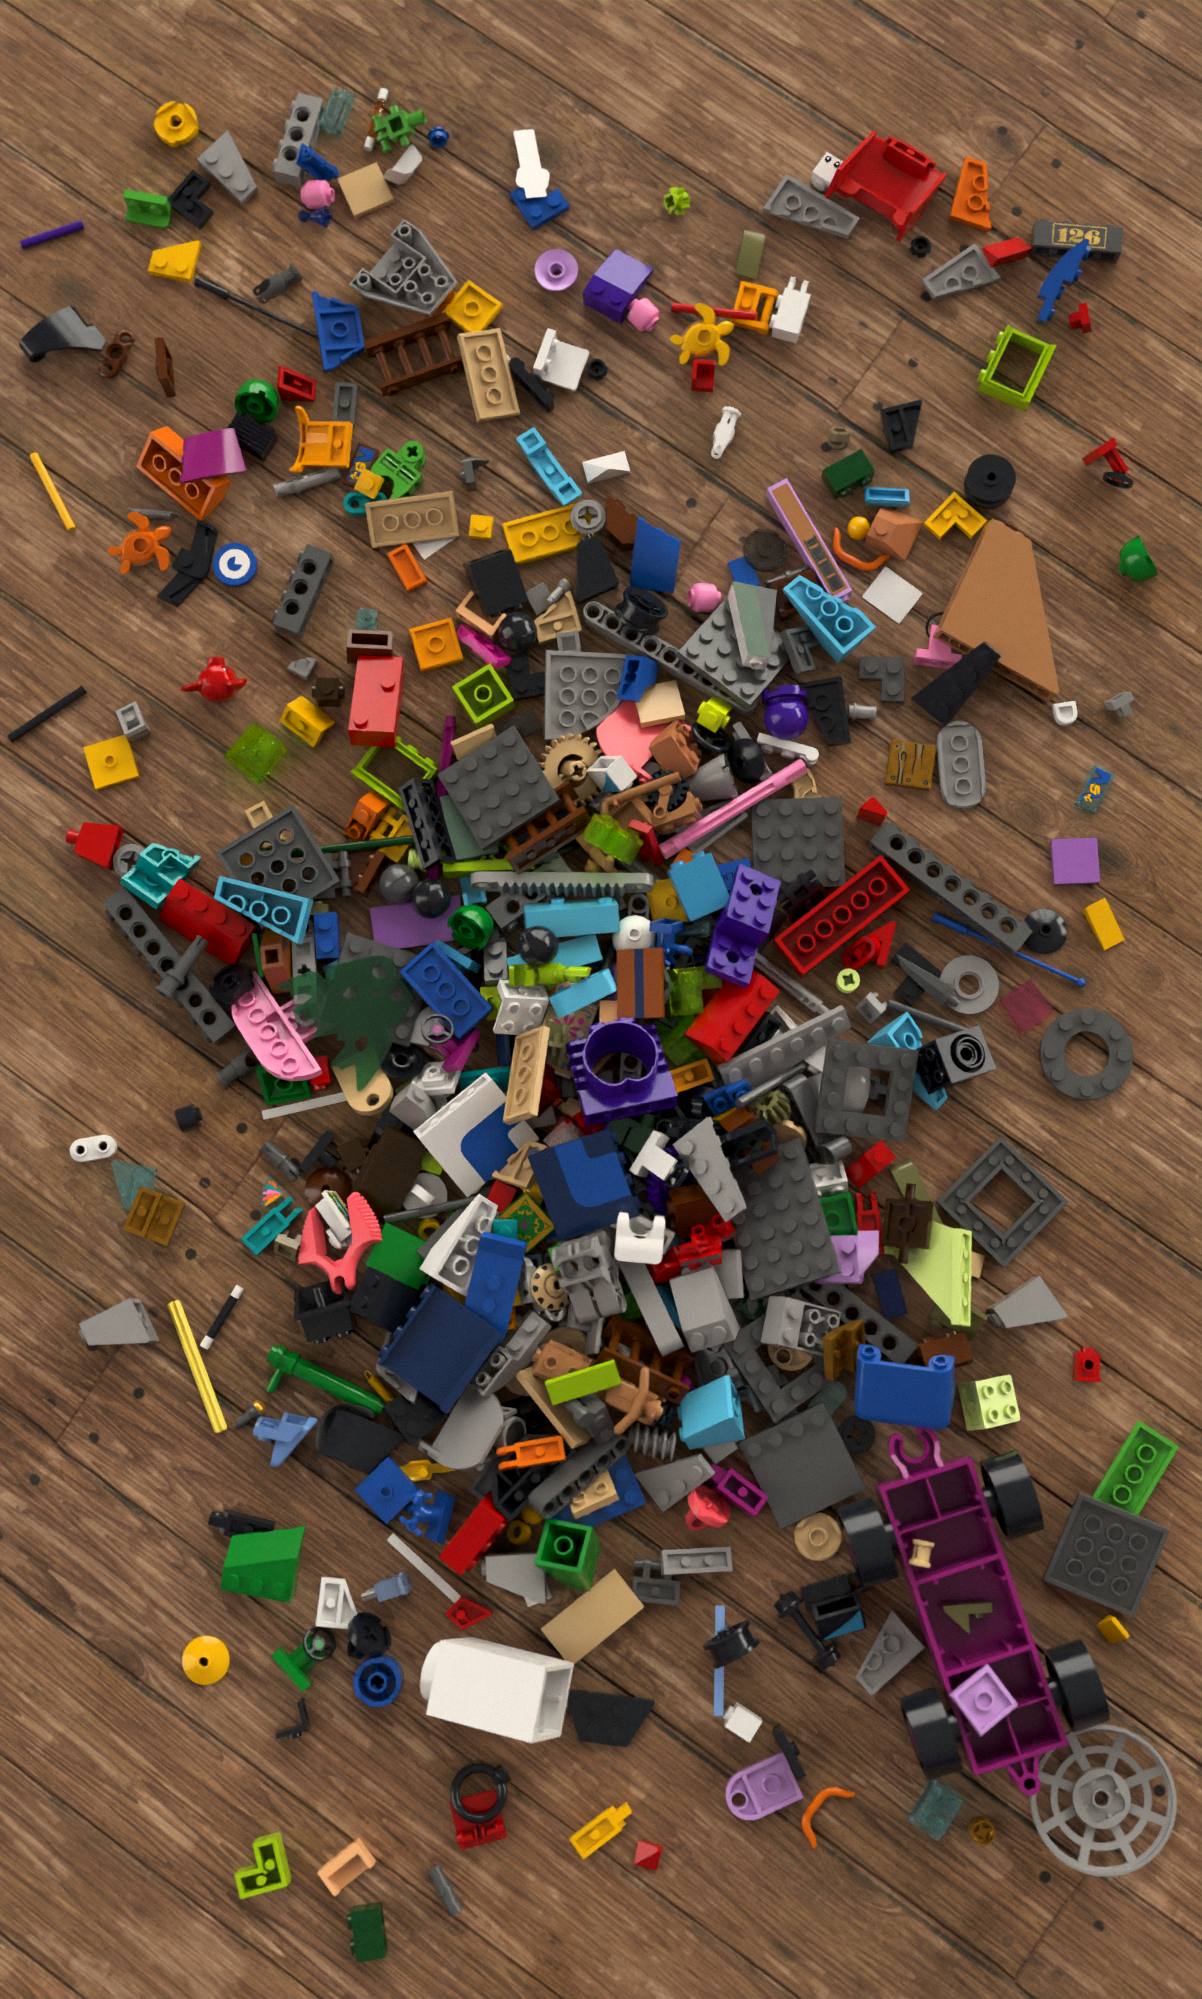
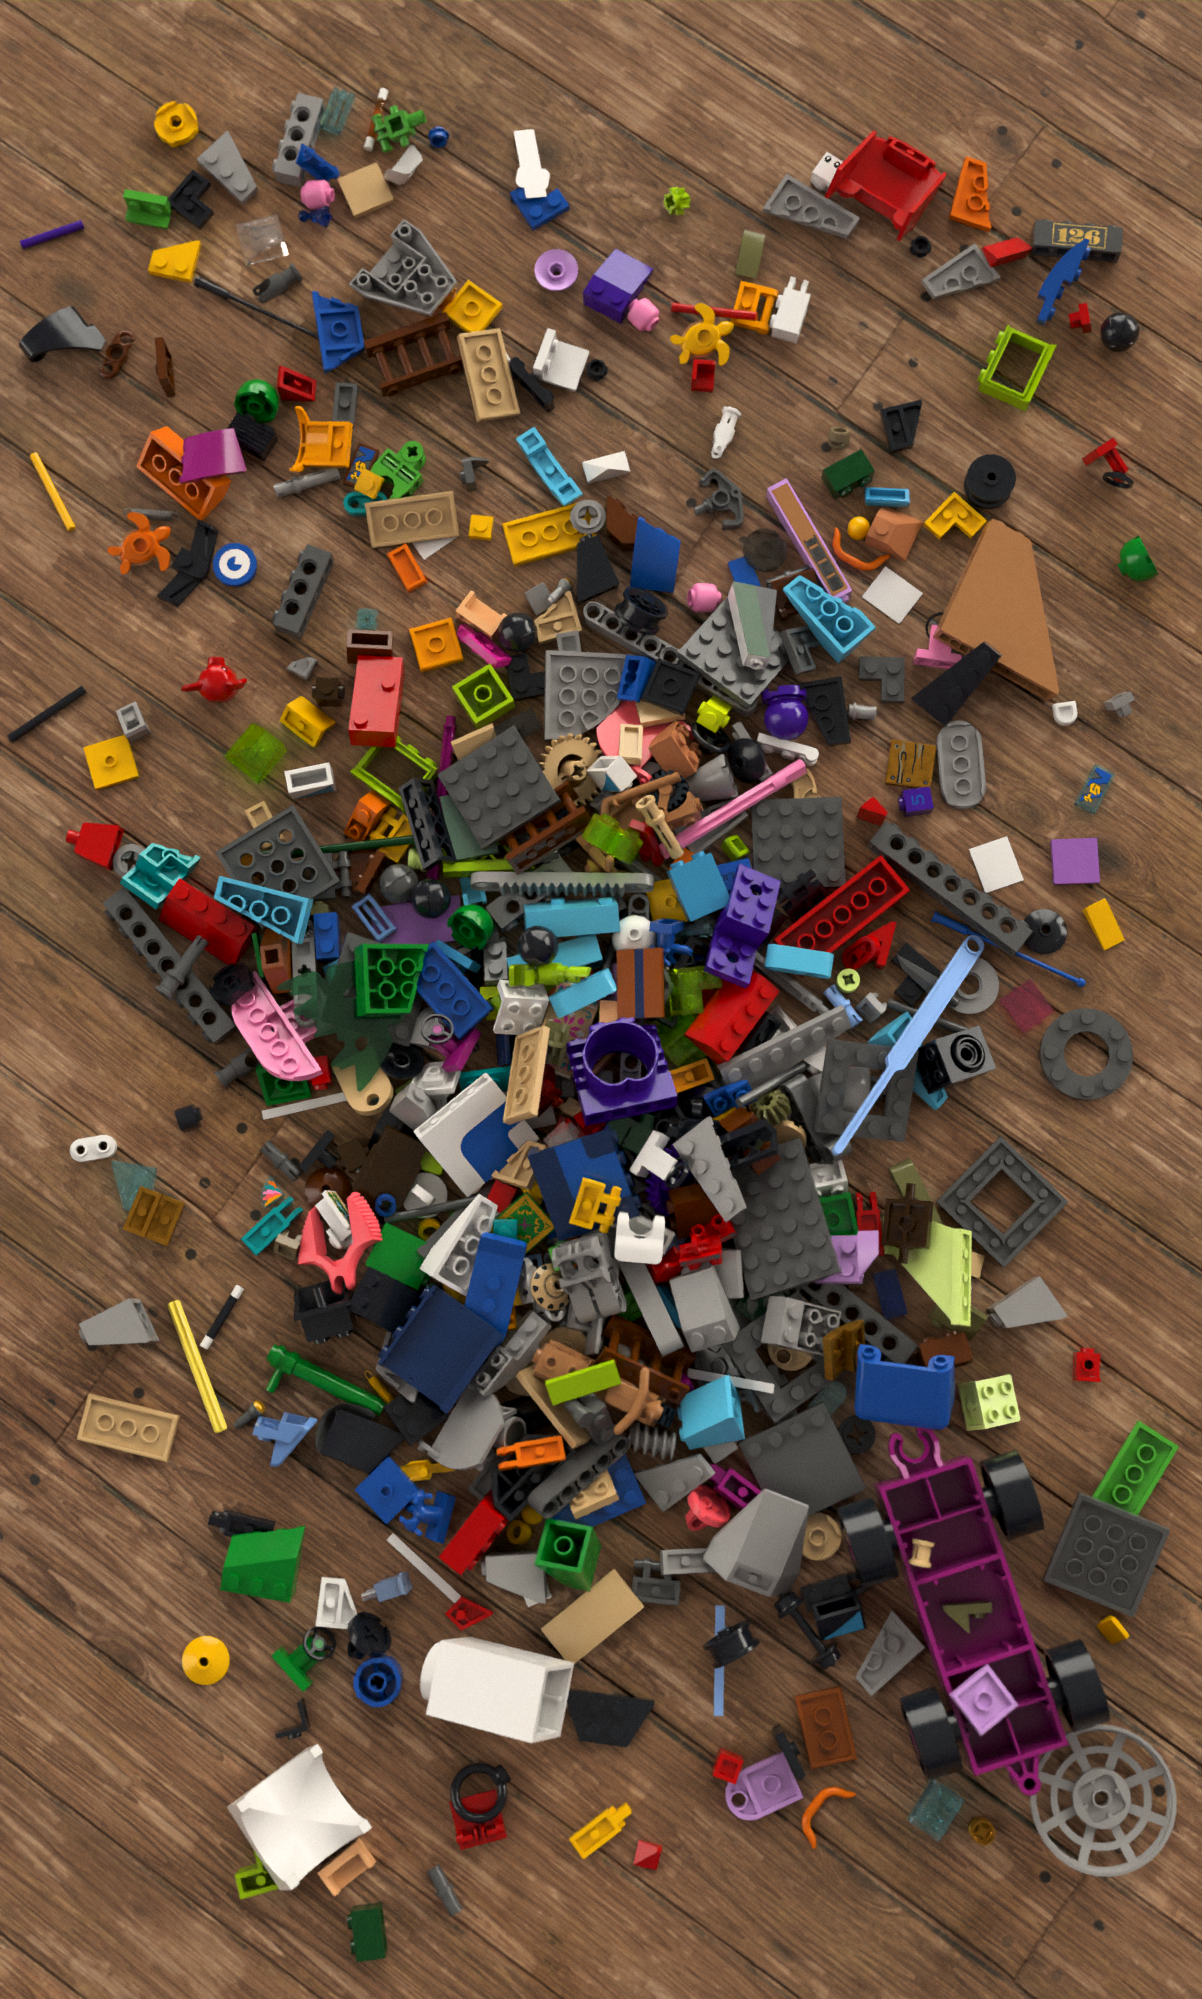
(128, 1427): none -> tan tile
(262, 239): none -> clear slope
(296, 1818): none -> white piece
(310, 780): none -> white brick
(385, 933): none -> medium blue tile
(387, 977): none -> green wedge
(392, 1207): none -> blue bush
(496, 582): black slope -> none
(588, 1202): none -> yellow plate
(631, 743): none -> tan tile
(655, 819): none -> tan pin
(670, 686): none -> black plate
(725, 498): none -> dark grey piece
(727, 1765): none -> red panel
(734, 848): none -> lime slope
(738, 1382): none -> white sticker
(742, 1721): white brick -> none
(761, 1544): none -> light grey wedge
(799, 961): none -> medium azure beam
(825, 1727): none -> dark orange tile
(838, 999): none -> light blue pin
(869, 1164): red slope -> none
(916, 802): none -> dark purple brick
(916, 1030): none -> light blue piece
(996, 864): none -> white sticker
(1119, 331): none -> black piece

